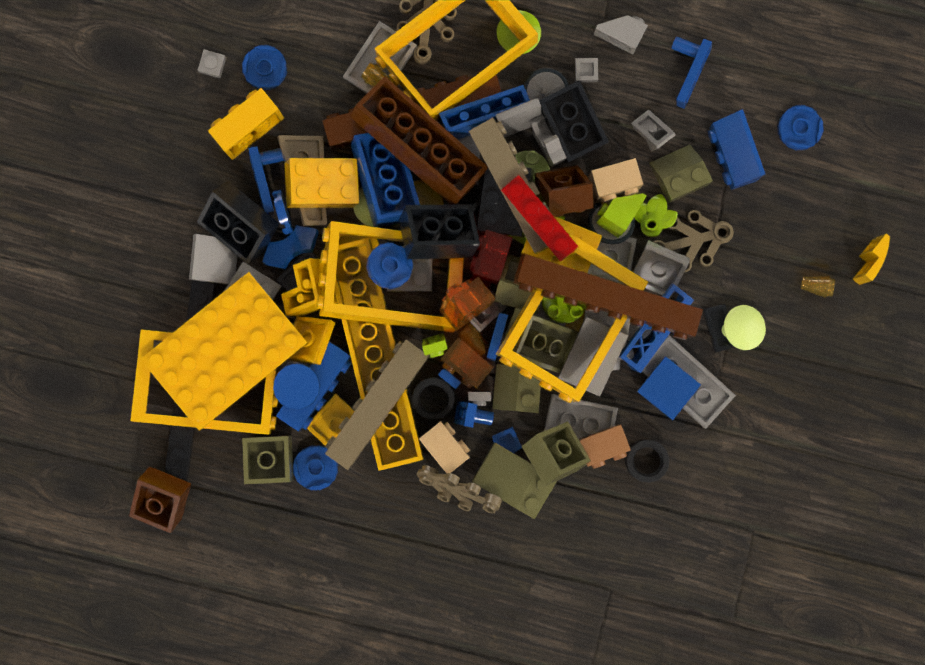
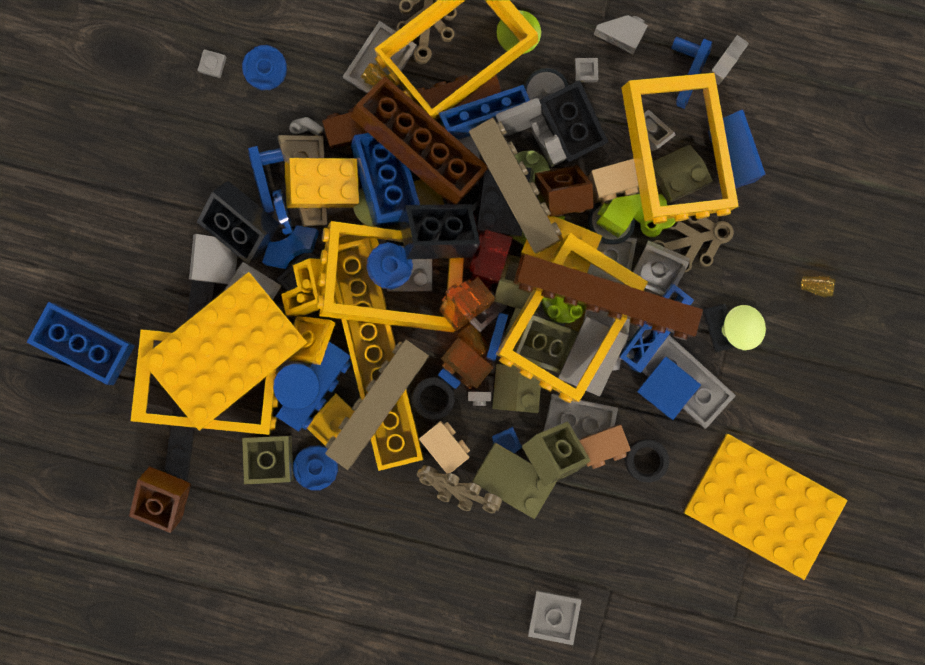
(80, 343): none -> blue brick
(245, 123): yellow brick -> none
(304, 125): none -> light grey arm
(434, 345): lime plate -> none
(468, 413): blue piece -> none
(539, 218): red plate -> none
(554, 617): none -> light grey plate
(642, 155): none -> yellow window
(729, 58): none -> light grey piece
(765, 506): none -> yellow plate
(800, 127): blue tile -> none
(874, 256): yellow slope -> none

